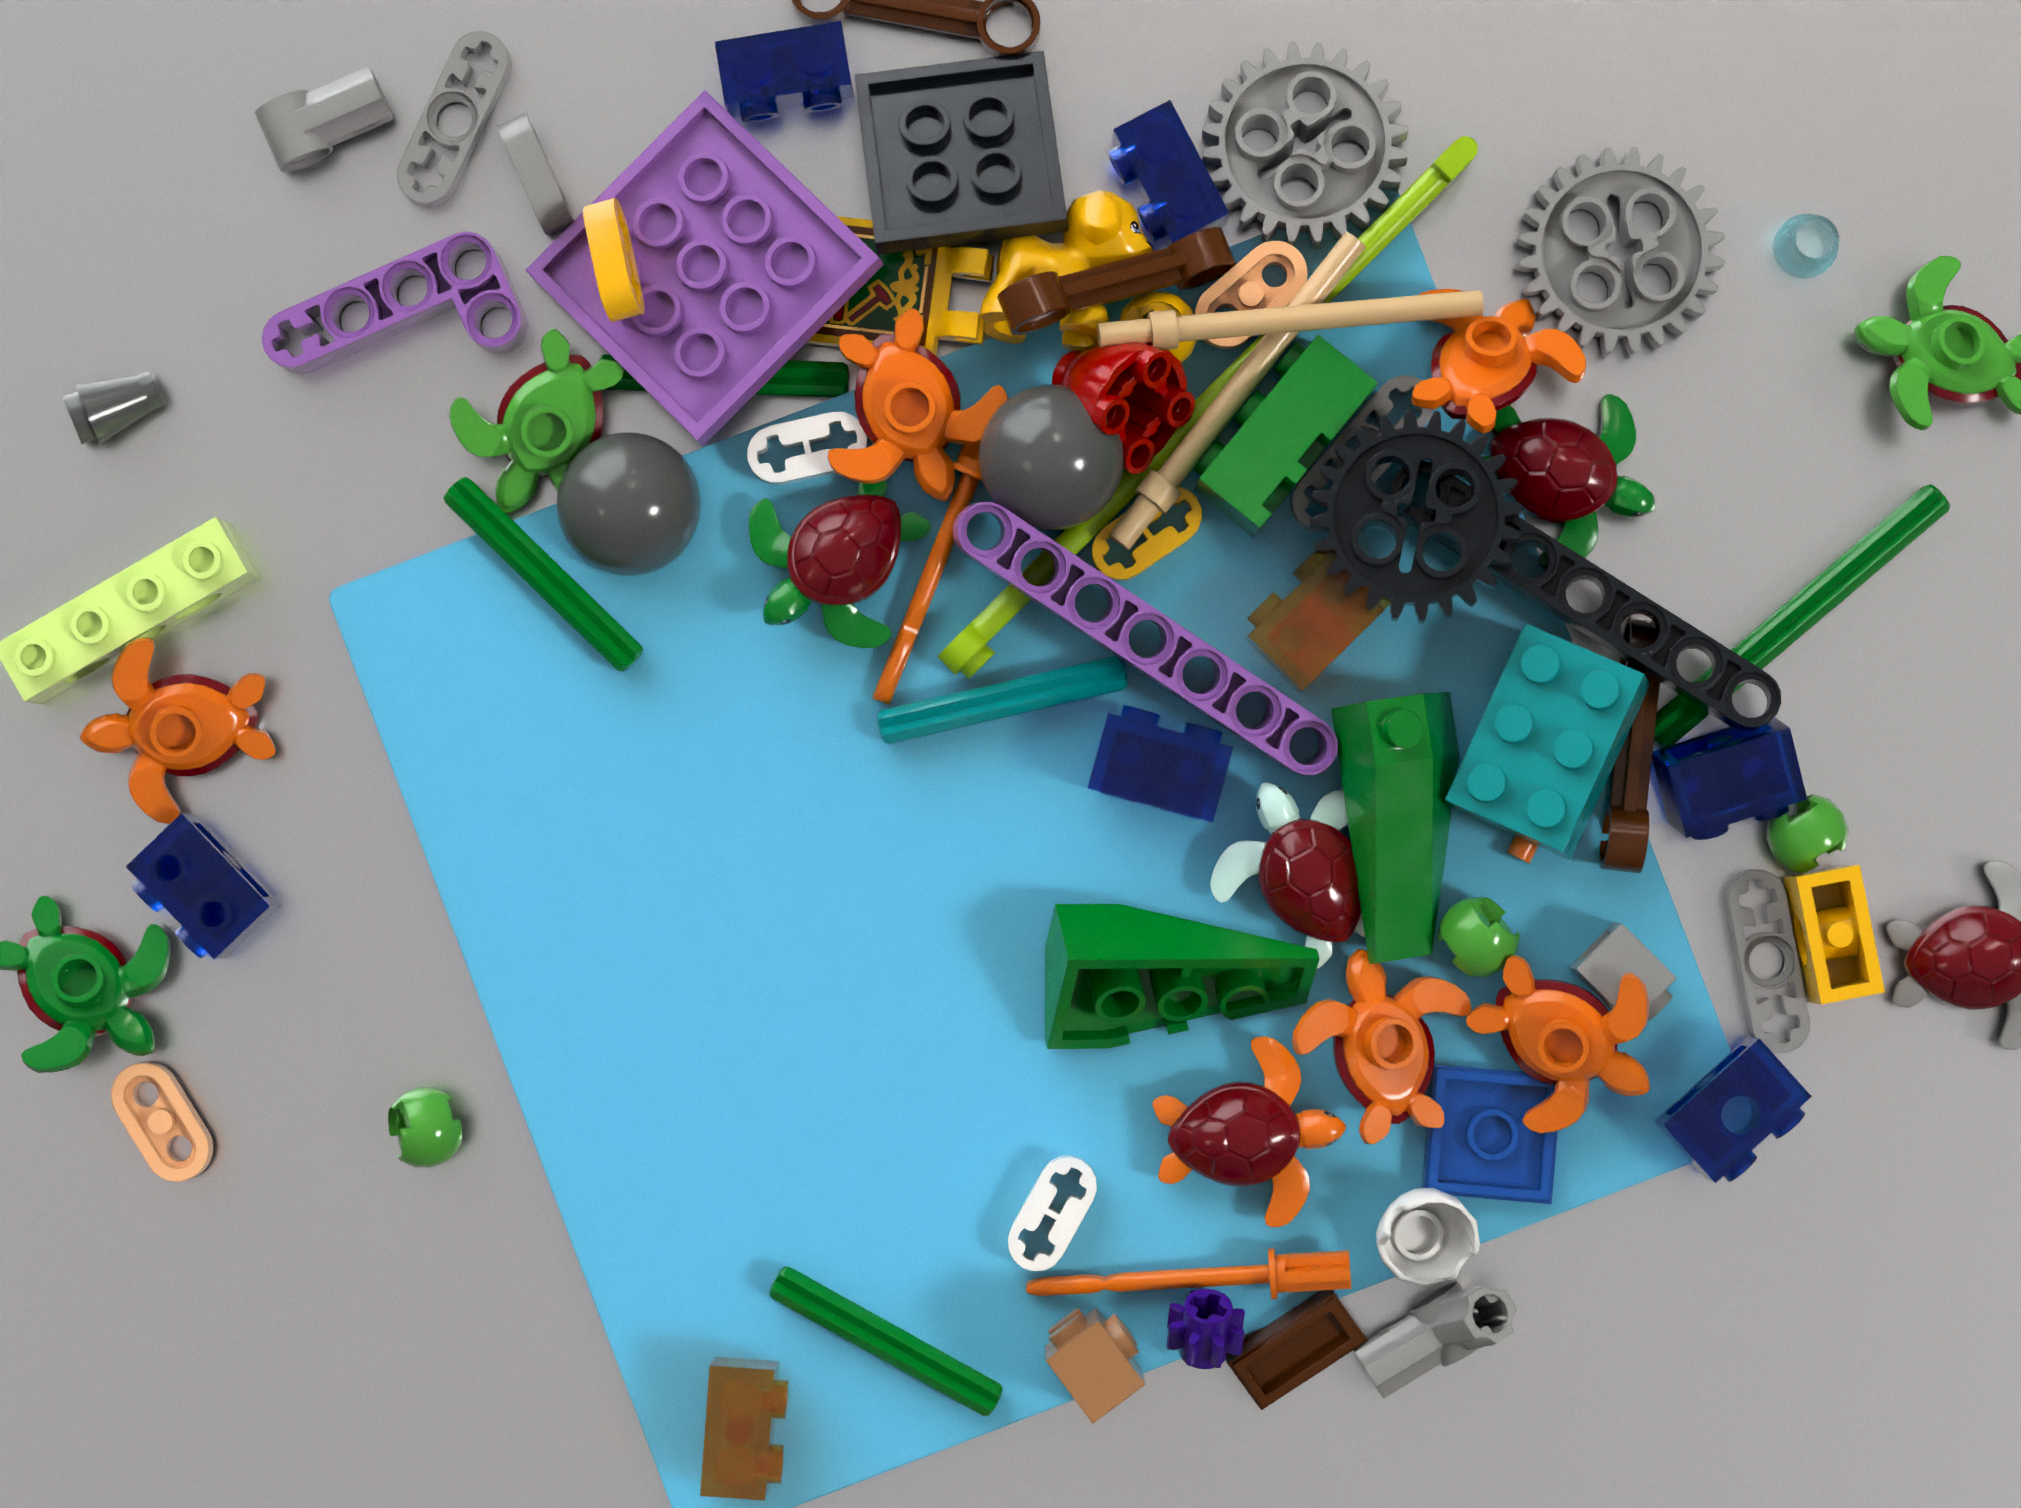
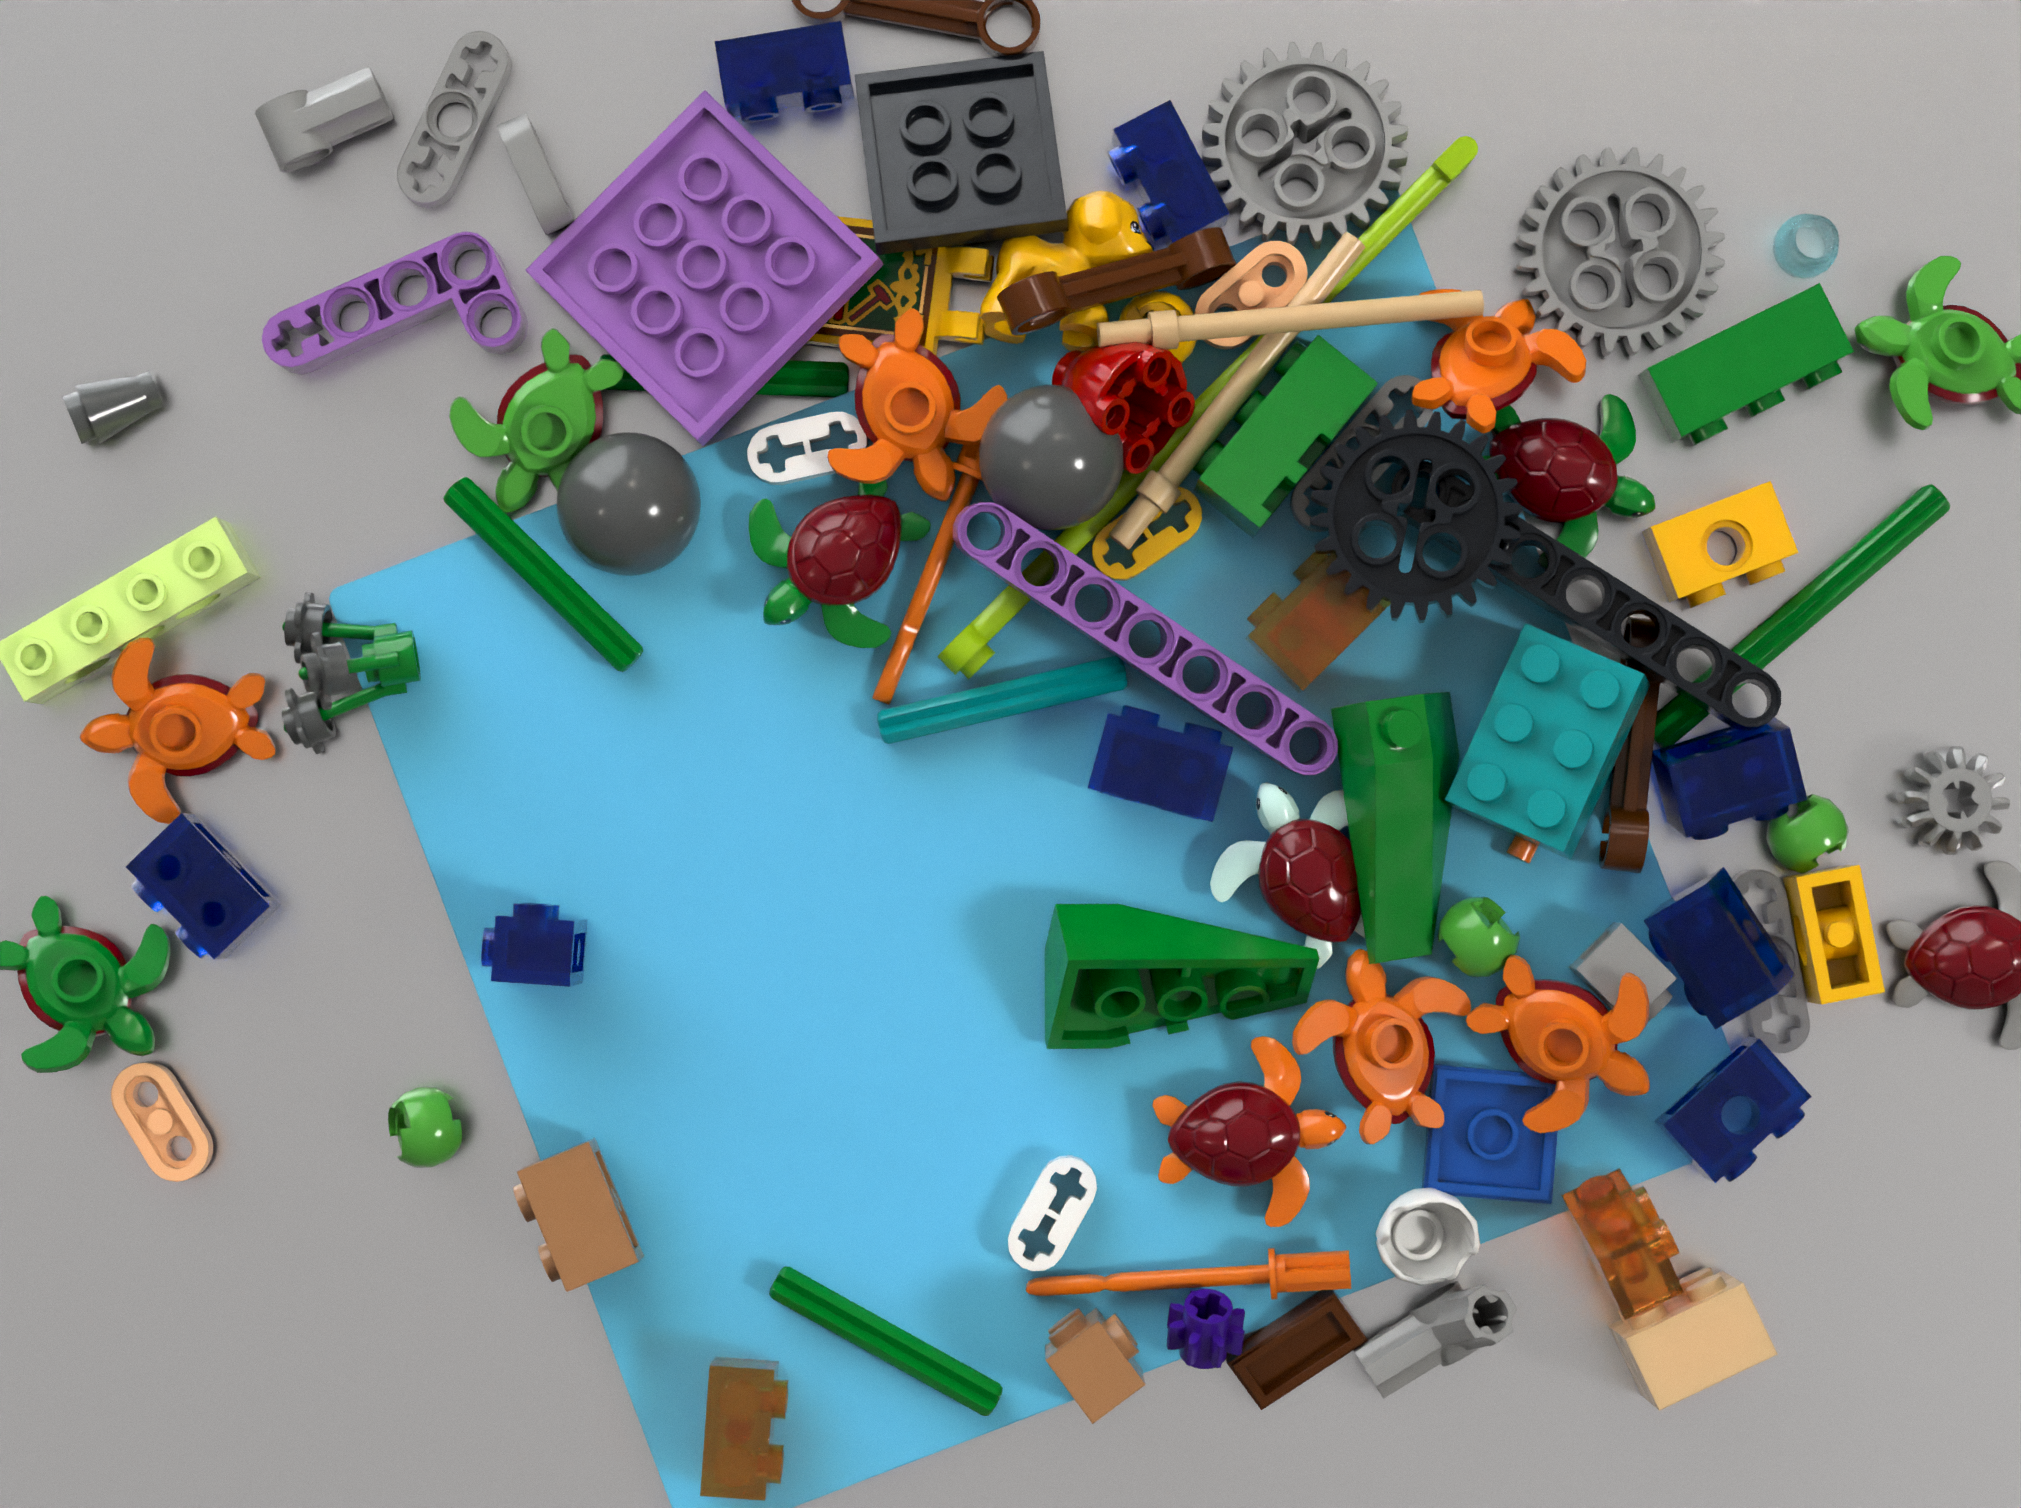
(326, 670): none -> plant
(535, 946): none -> clear blue brick
(577, 1215): none -> medium nougat brick
(613, 260): yellow beam -> none
(1625, 1241): none -> clear orange brick
(1693, 1338): none -> tan piece
(1718, 949): none -> clear blue brick
(1747, 366): none -> green brick
(1748, 517): none -> yellow brick
(1974, 794): none -> light grey gear

